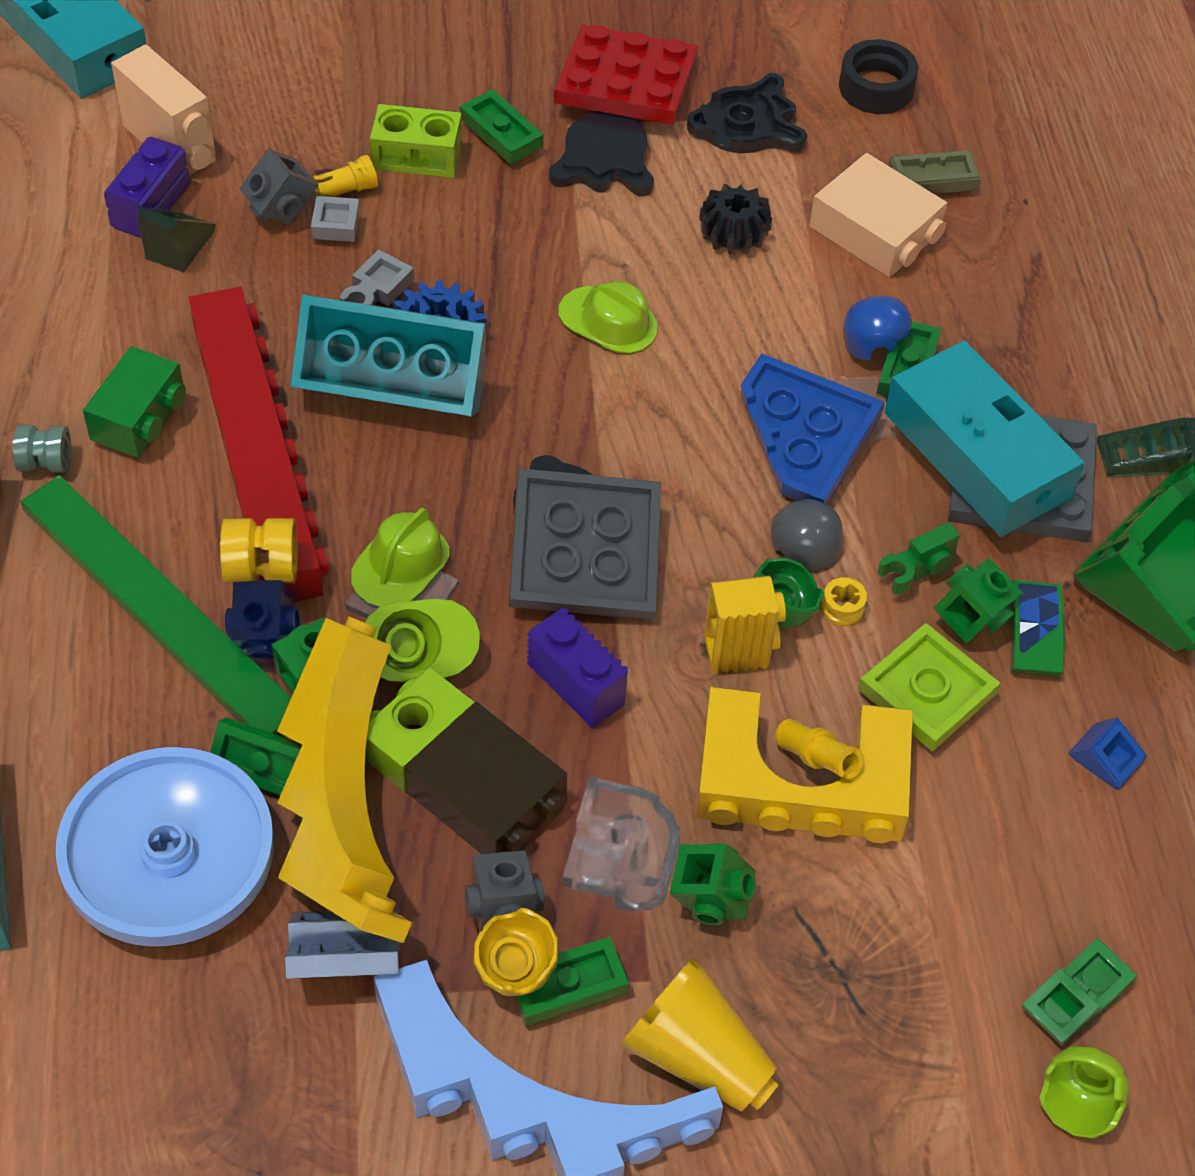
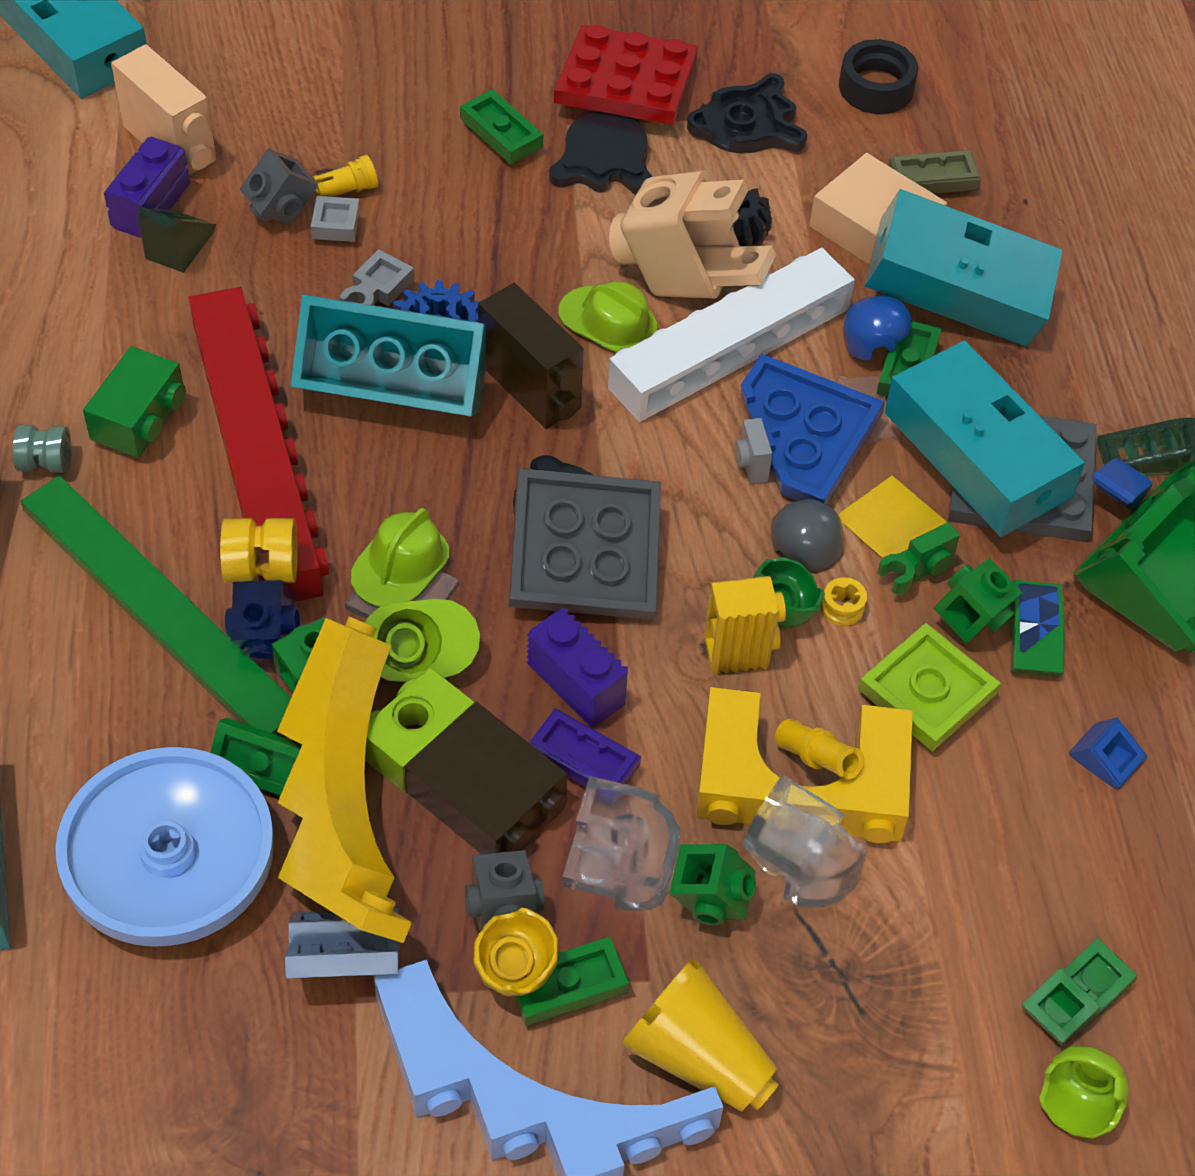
(416, 140): lime brick -> none
(532, 355): none -> dark brown brick
(583, 750): none -> dark purple plate
(686, 238): none -> light nougat piece
(729, 334): none -> white brick
(754, 451): none -> light grey plate
(805, 844): none -> clear brick
(889, 517): none -> yellow sticker
(964, 268): none -> teal brick
(1122, 483): none -> blue slope

